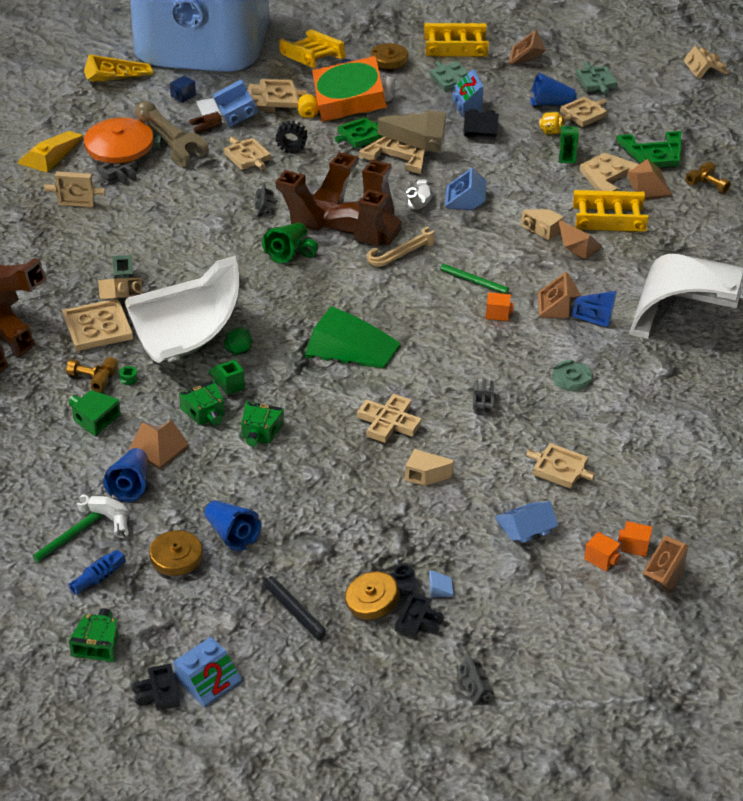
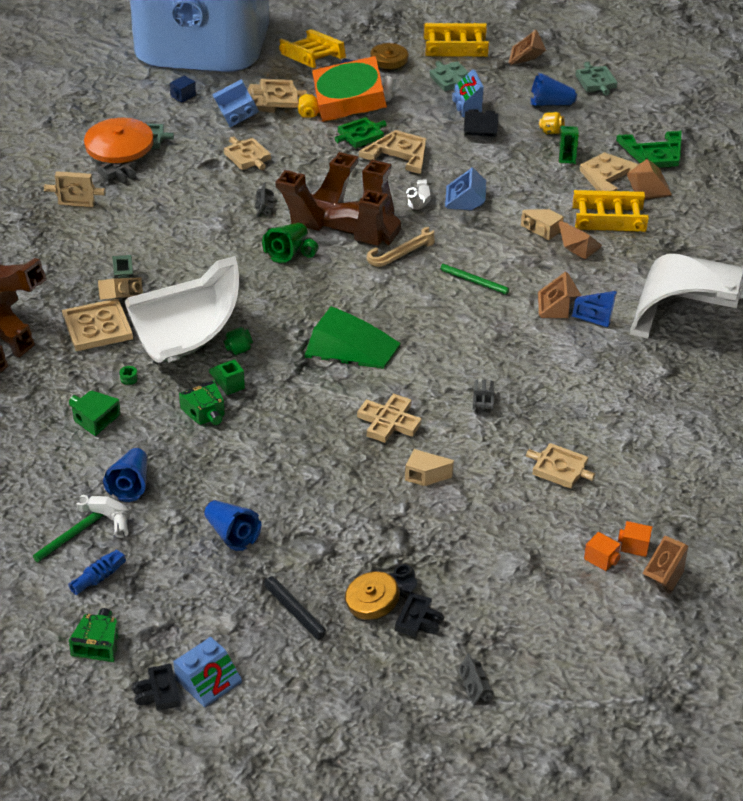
(50, 151): yellow wedge -> none
(99, 373): pearl gold bar -> none
(108, 69): yellow wedge -> none
(160, 443): medium nougat slope -> none
(176, 552): pearl gold wheel -> none
(178, 140): dark tan piece -> none
(206, 122): reddish brown hinge -> none
(207, 106): white sticker -> none
(261, 422): green torso -> none
(291, 128): black tyre -> none
(418, 130): dark tan wedge -> none
(440, 585): light blue slope -> none
(499, 306): orange brick -> none
(528, 521): medium blue slope -> none
(571, 375): sand green tile -> none
(584, 111): tan plate -> none
(700, 60): tan bracket -> none
(705, 175): pearl gold bar -> none

